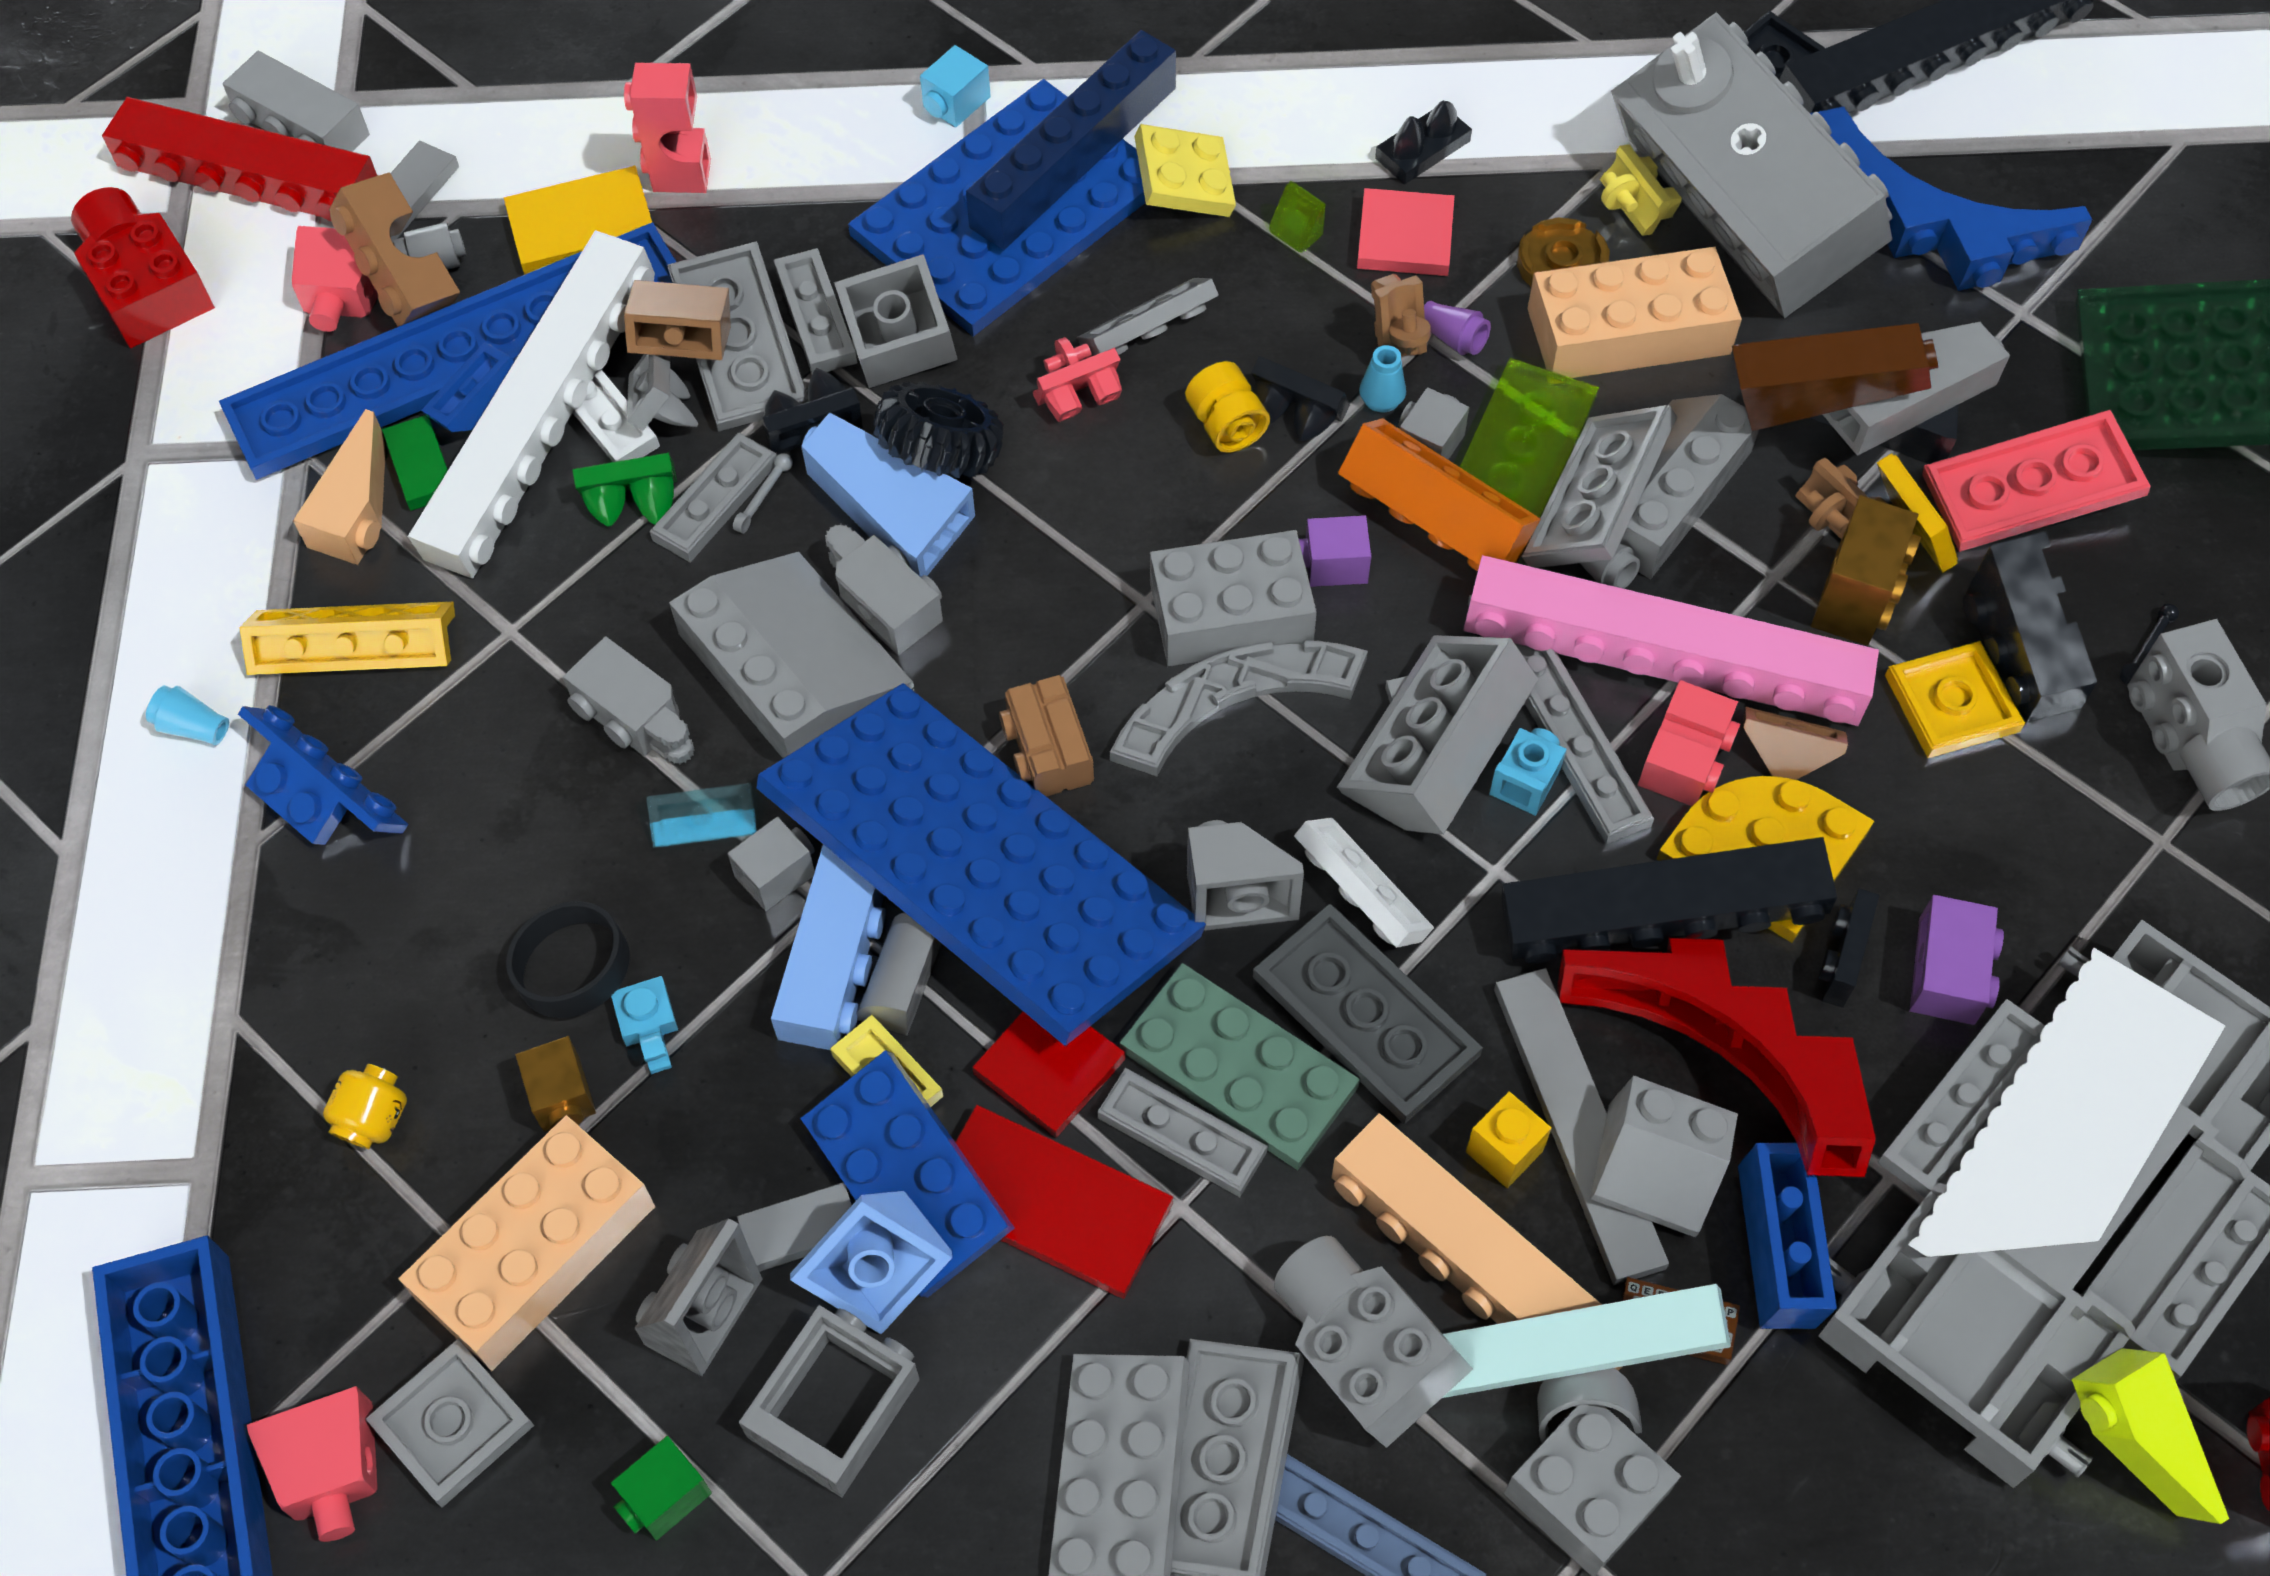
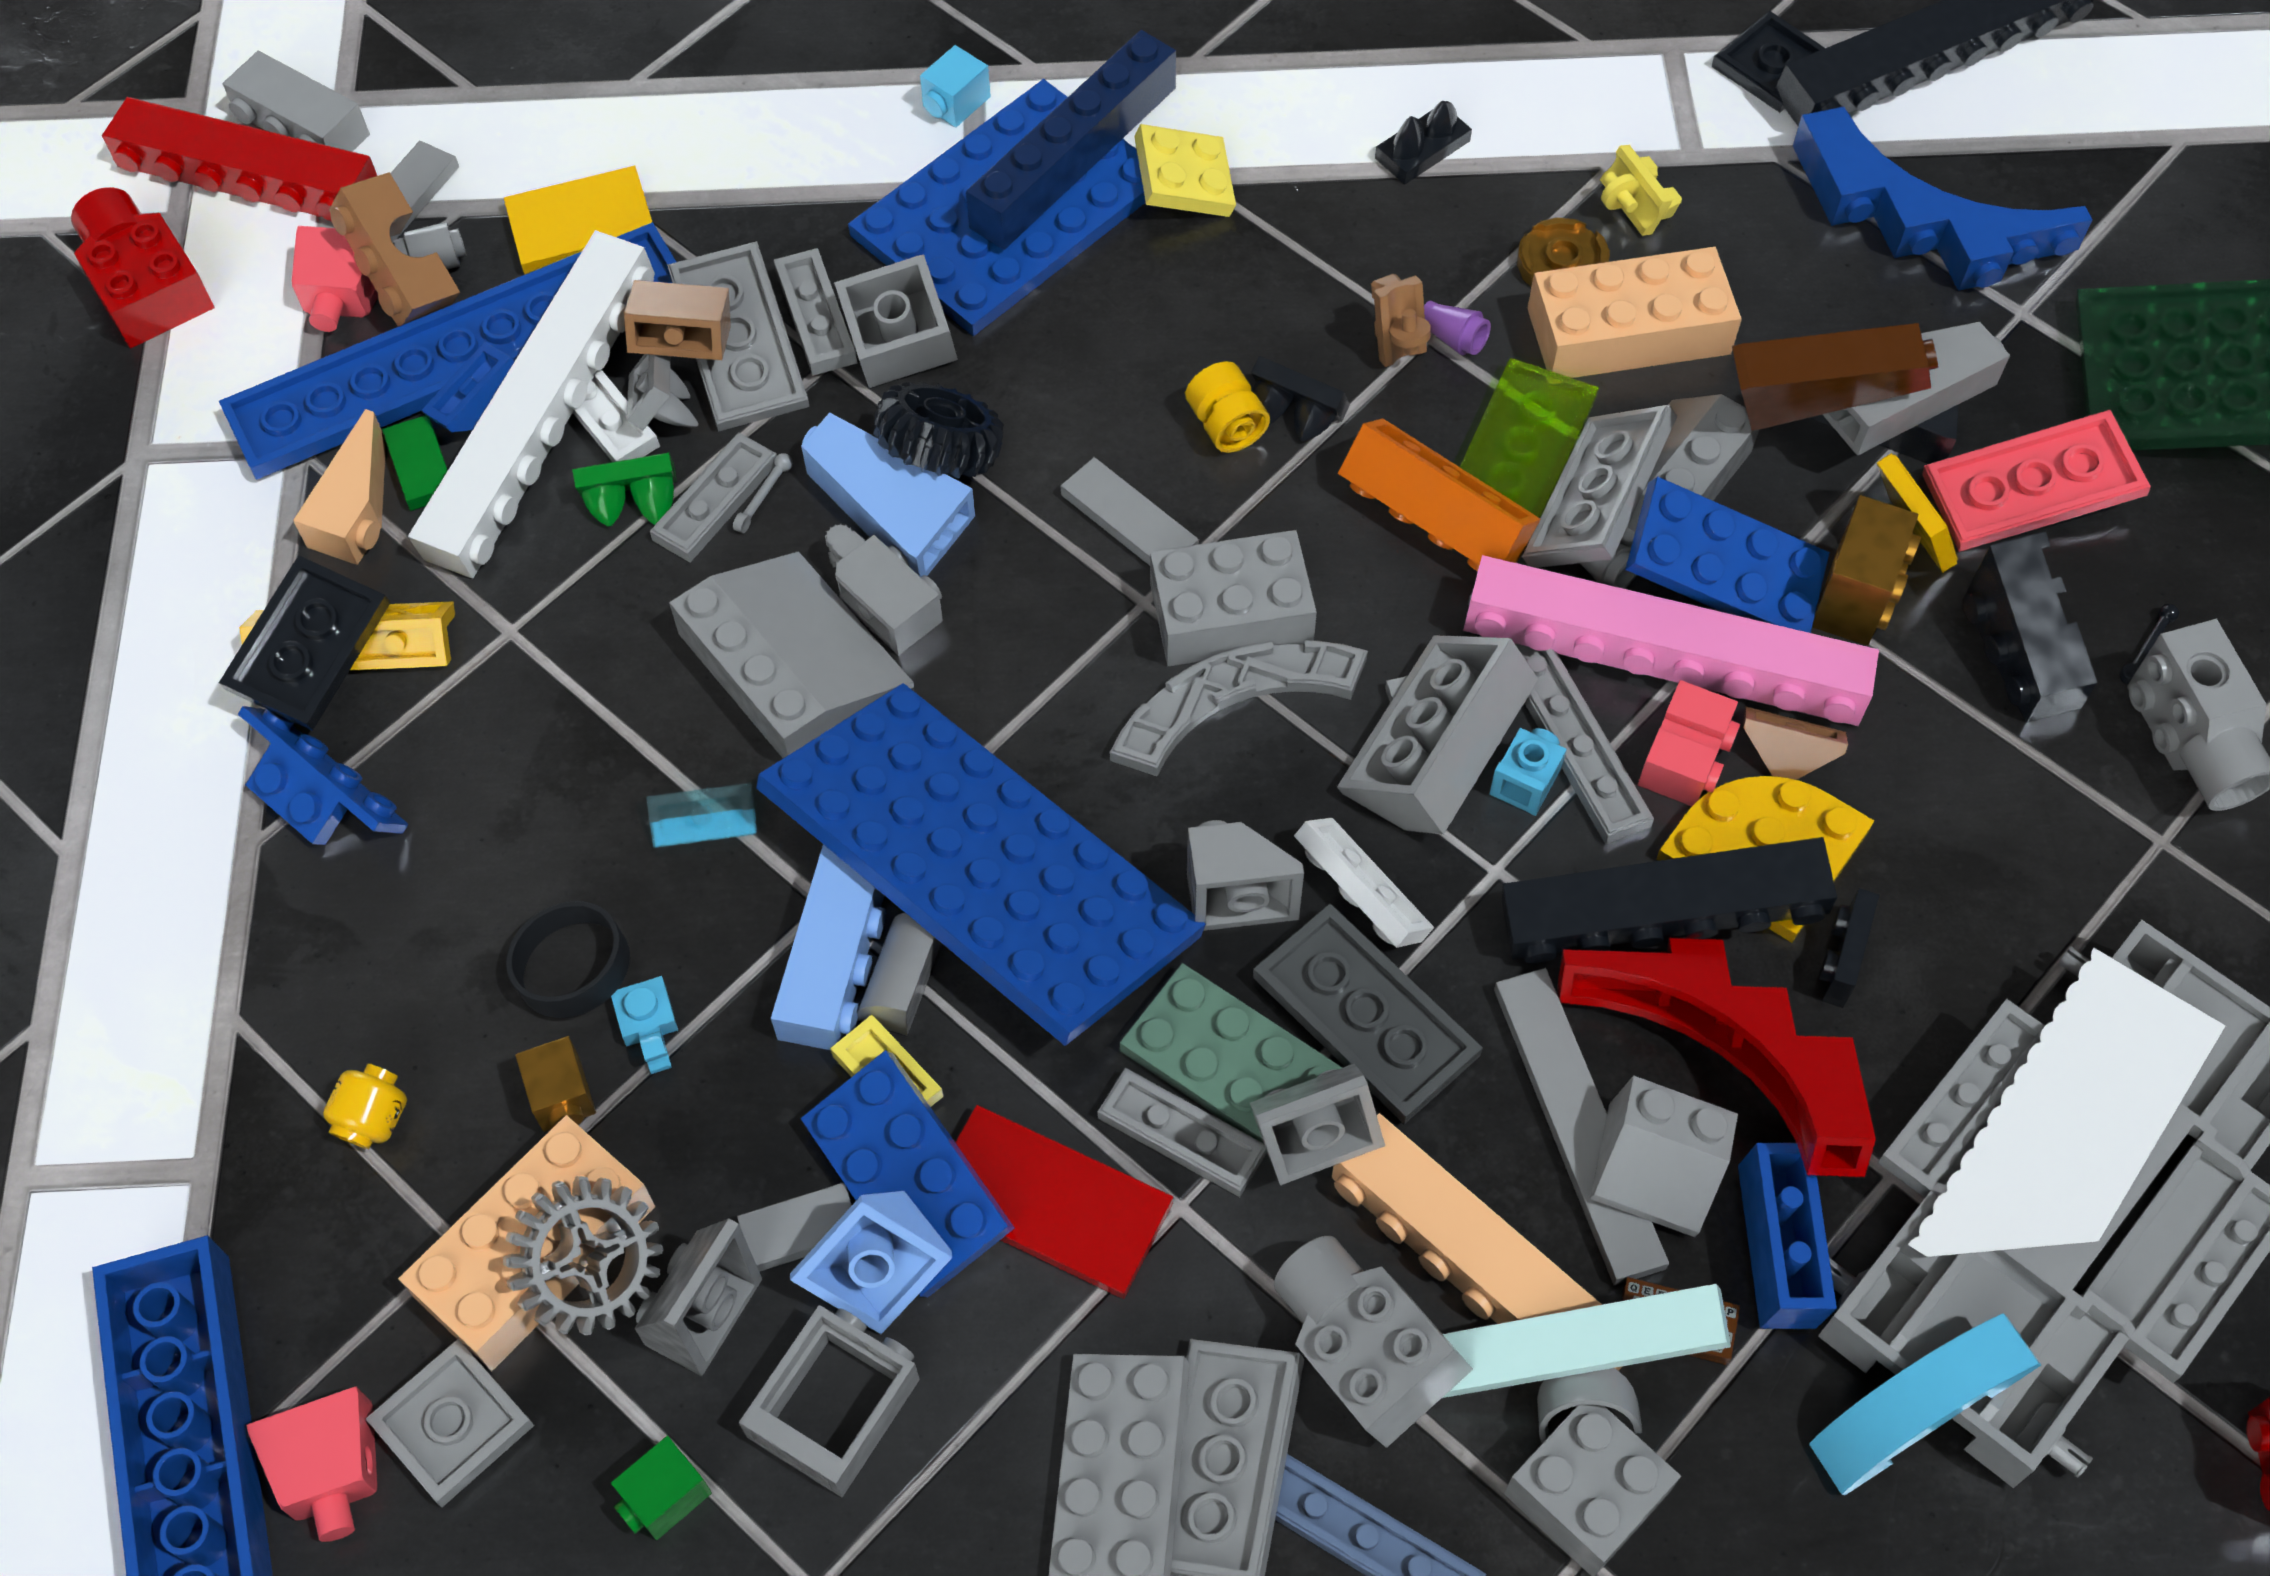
(184, 715): medium azure cone -> none
(305, 642): none -> black plate
(600, 1301): none -> light grey gear
(629, 702): light grey hinge -> none
(663, 122): coral arch -> none
(773, 862): light grey brick -> none
(789, 421): black tile -> none
(1045, 1076): red tile -> none
(1048, 736): medium nougat brick -> none
(1059, 387): coral hips -> none
(1124, 511): none -> light grey tile
(1151, 317): light grey plate -> none
(1298, 218): clear neon green slope -> none
(1318, 1123): none -> light grey slope
(1337, 551): medium lavender brick -> none
(1384, 380): medium azure cone -> none
(1406, 232): coral tile -> none
(1436, 421): light grey brick -> none
(1508, 1139): yellow brick -> none
(1725, 558): none -> blue plate
(1754, 163): light grey piece -> none
(1831, 496): medium nougat hips -> none
(1922, 1400): none -> medium azure slope
(1954, 699): yellow tile -> none
(1956, 960): medium lavender brick -> none
(2145, 1424): neon yellow slope -> none

